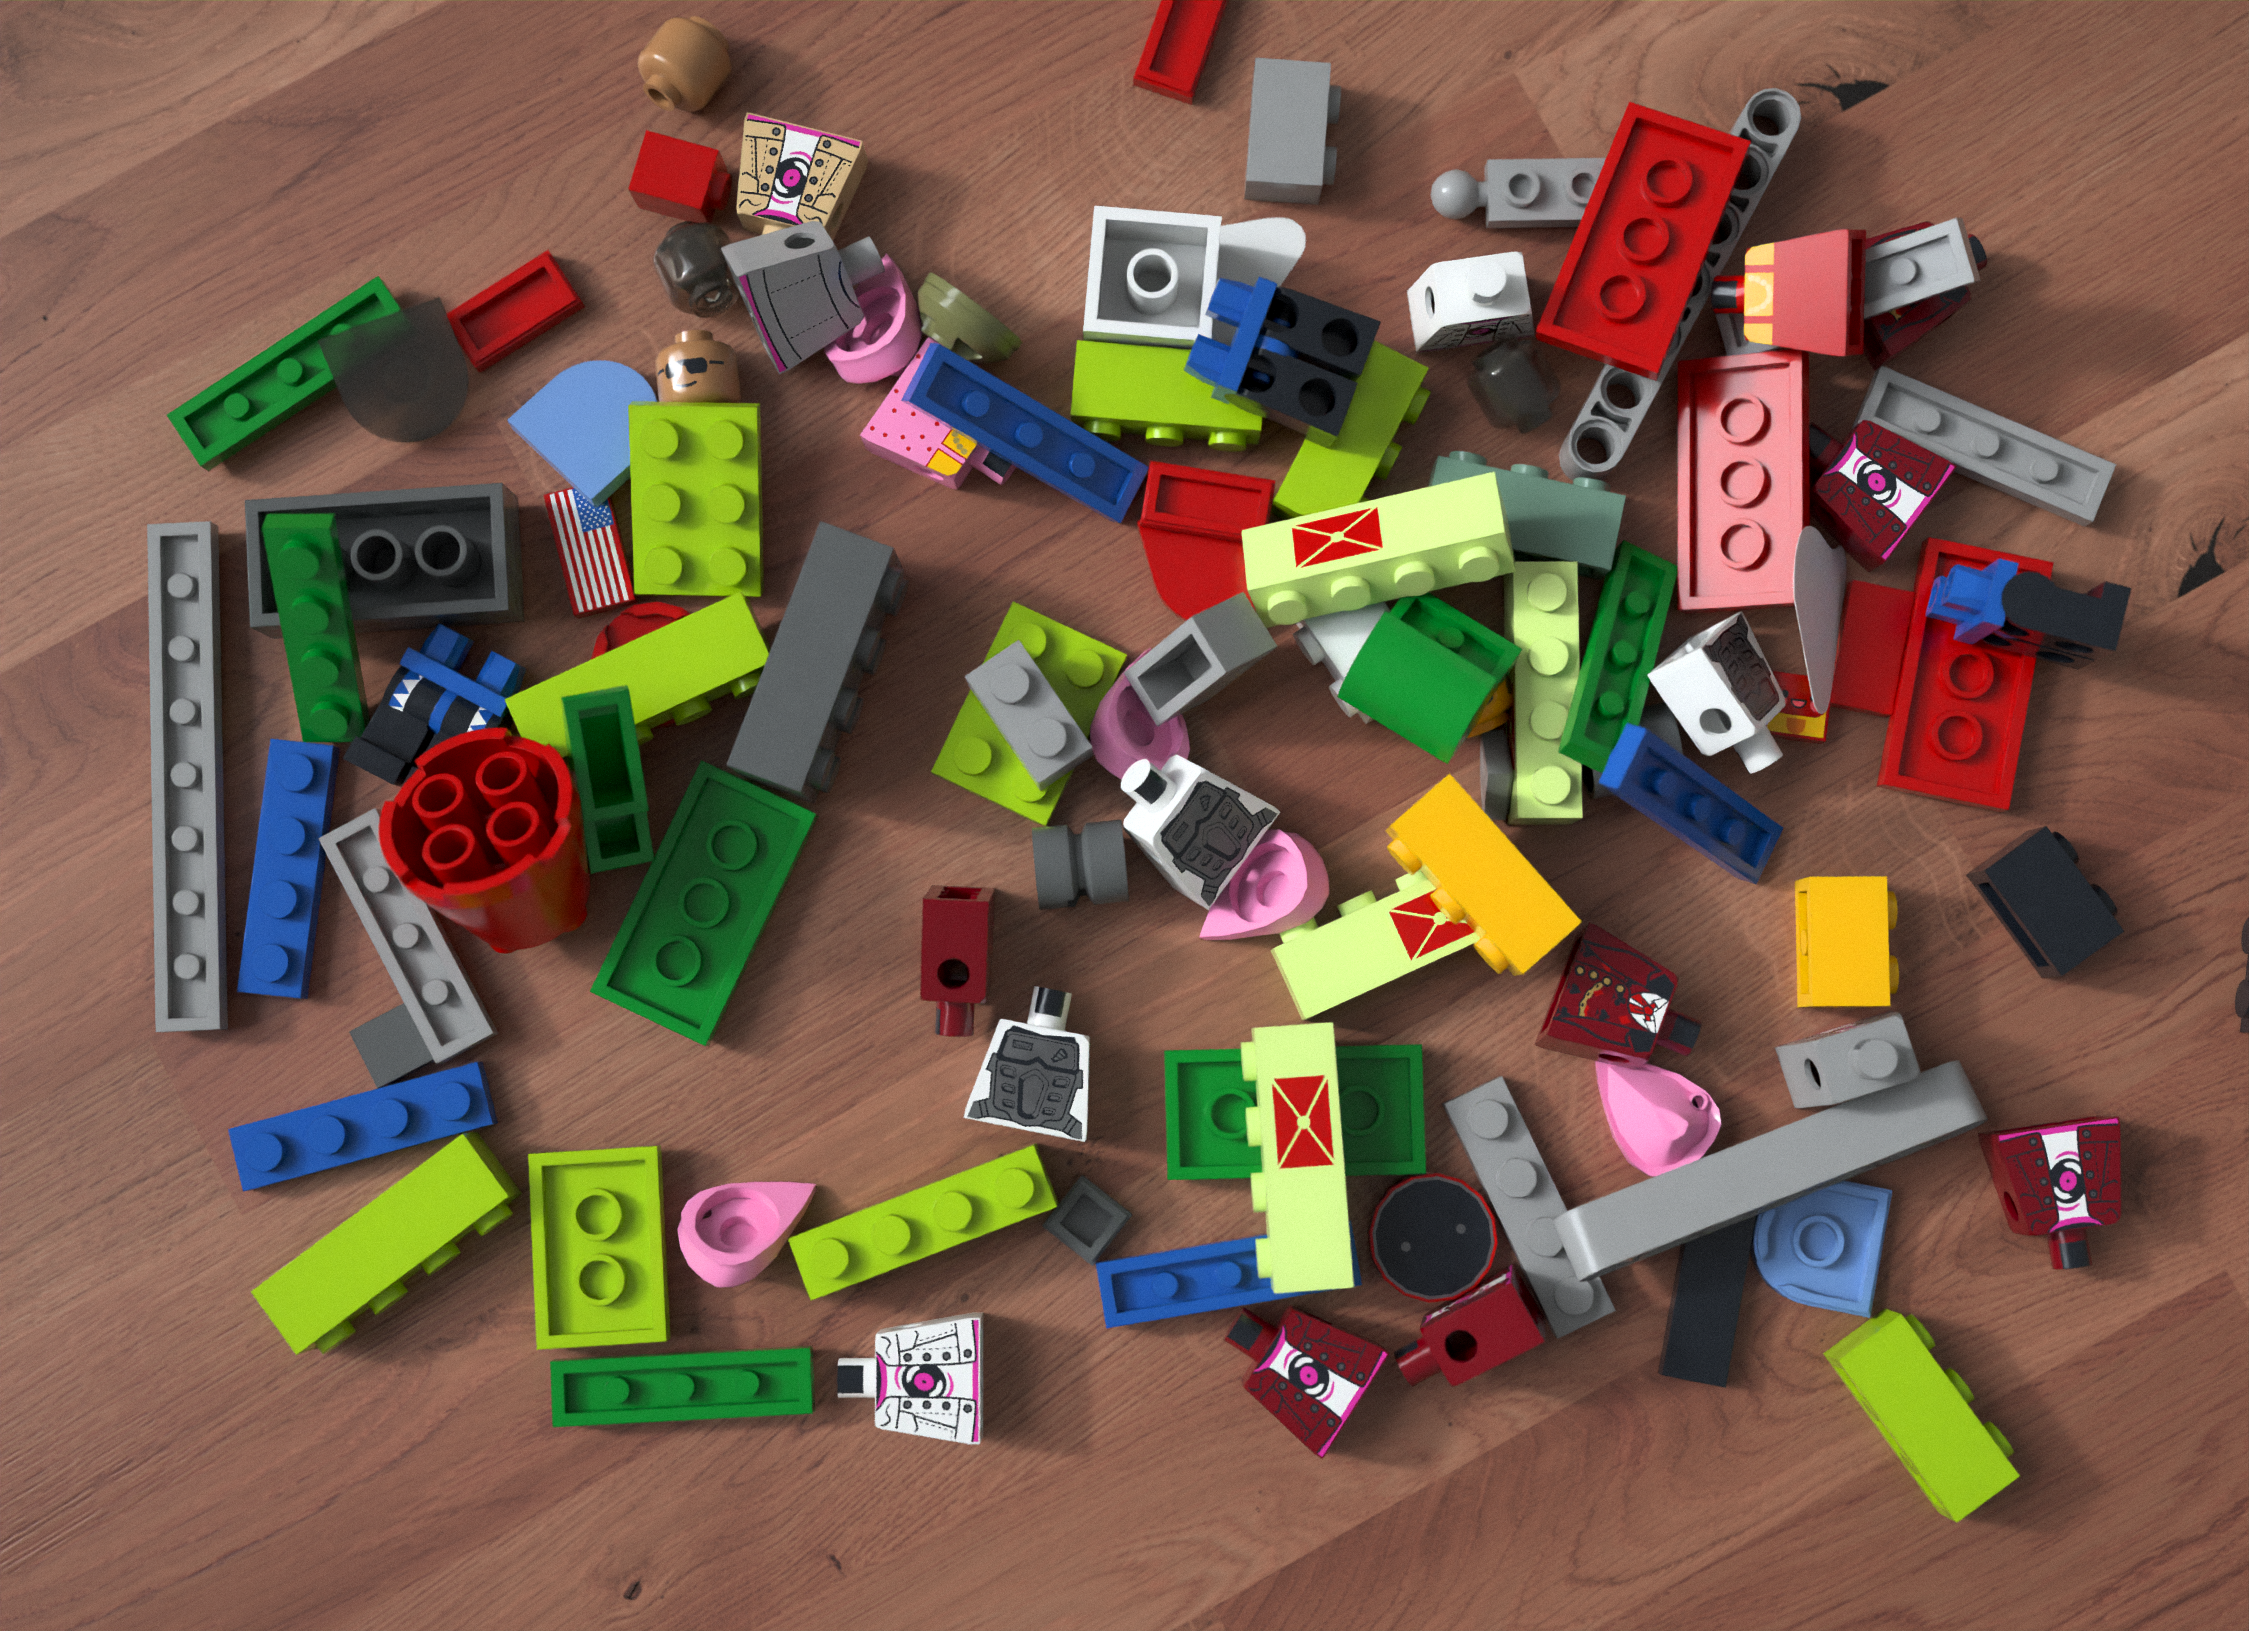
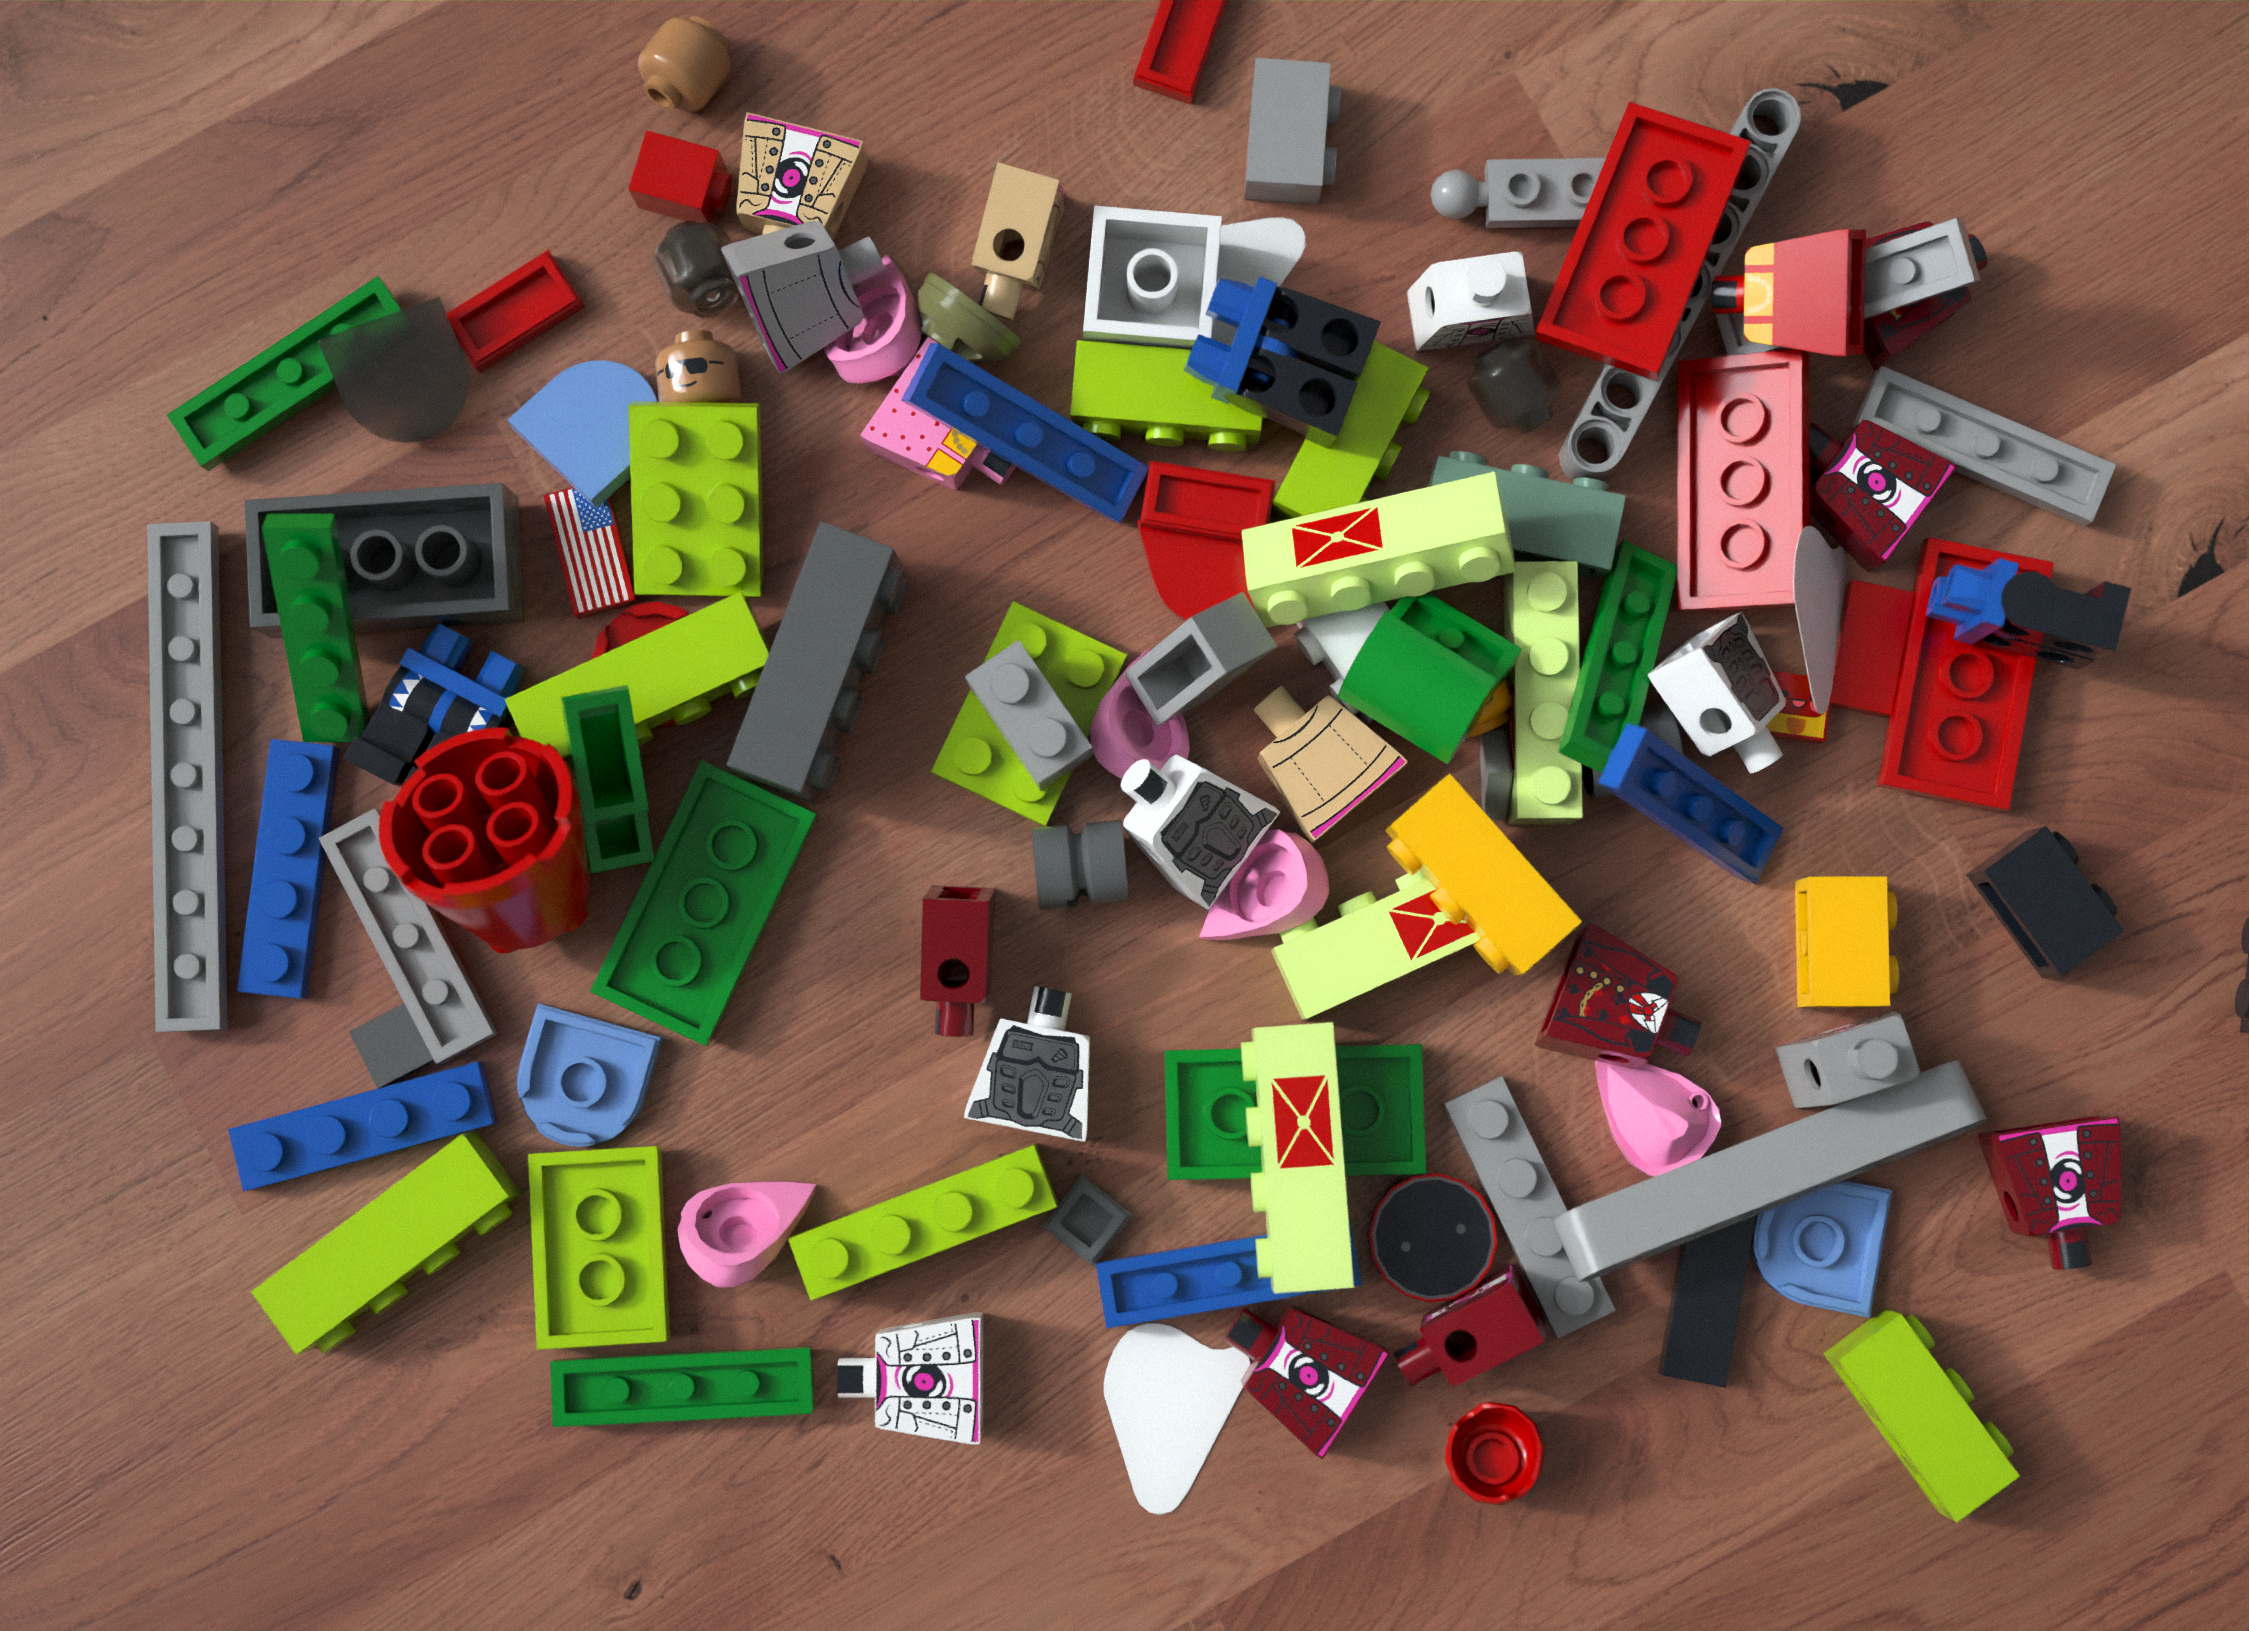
(584, 1076): none -> medium blue tile
(1020, 209): none -> tan torso
(1168, 1408): none -> white sticker
(1322, 760): none -> tan torso
(1495, 1453): none -> red hair

